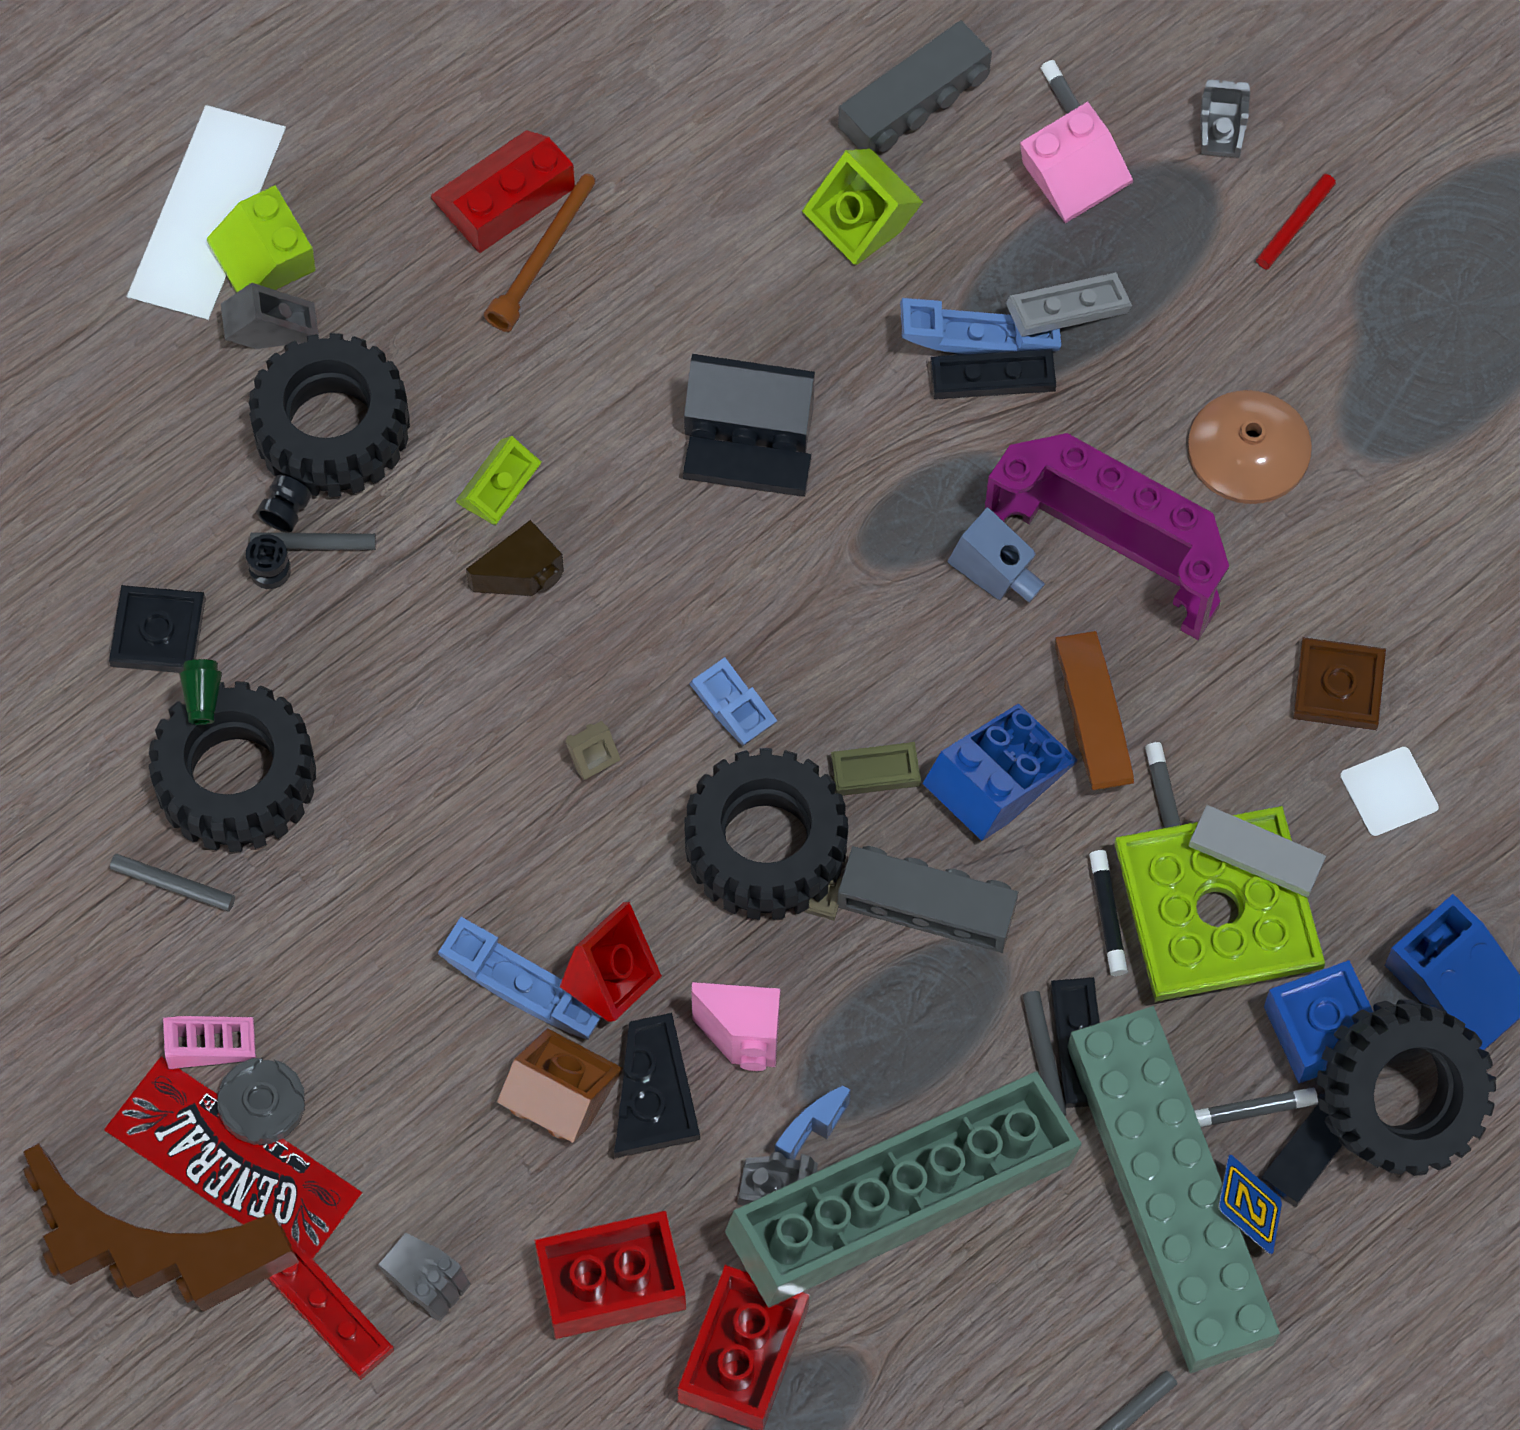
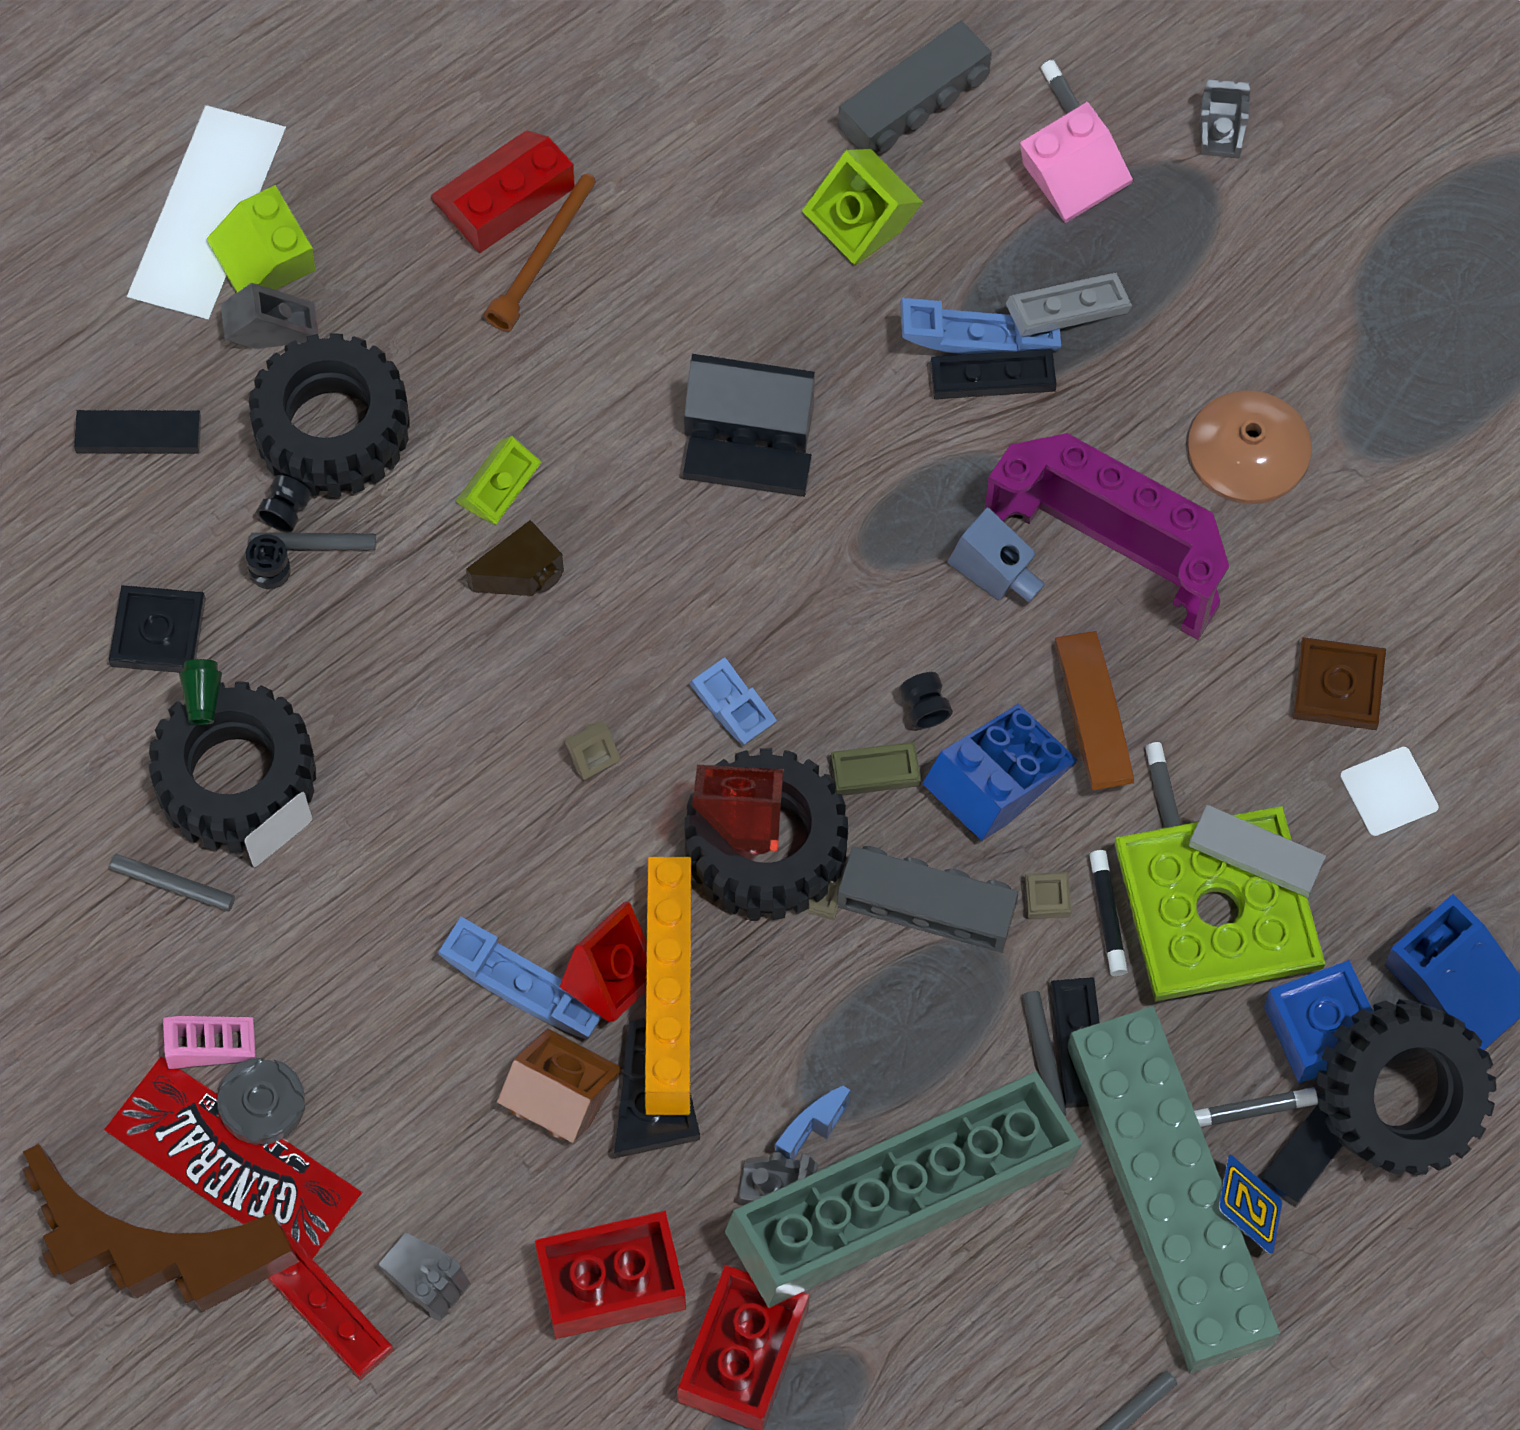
(138, 431): none -> black tile
(278, 829): none -> white sticker
(668, 986): none -> light orange arch
(739, 1022): bright pink slope -> none
(741, 804): none -> clear red slope
(925, 699): none -> black wheel
(1048, 895): none -> dark tan tile
(1296, 221): red bar -> none

